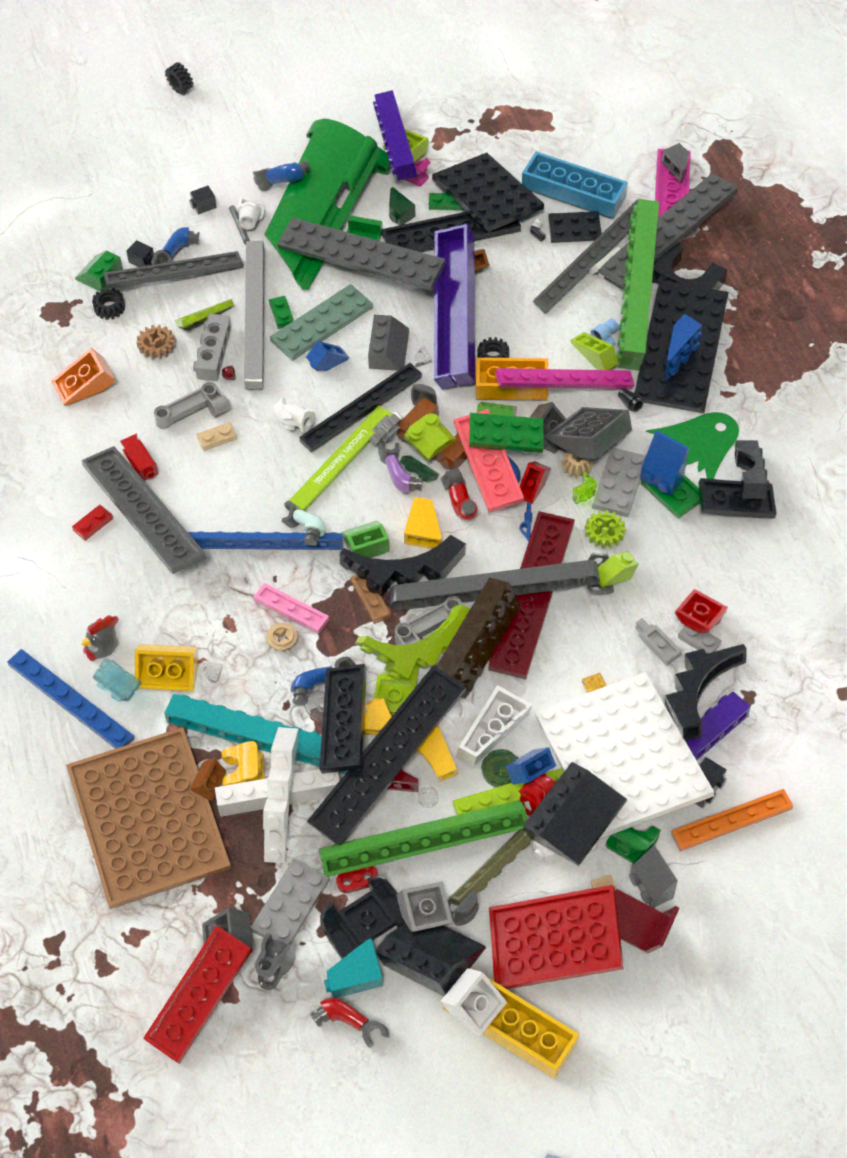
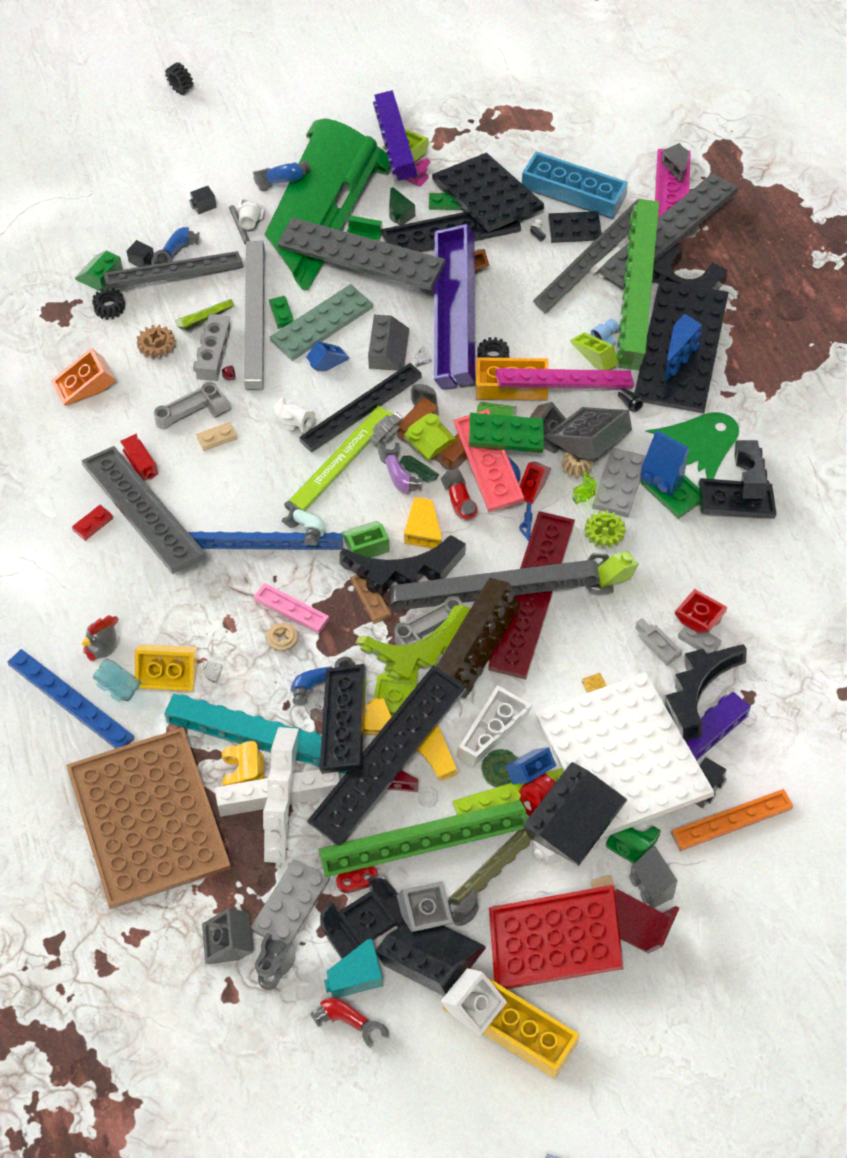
(197, 994): red plate -> none
(208, 777): dark orange slope -> none

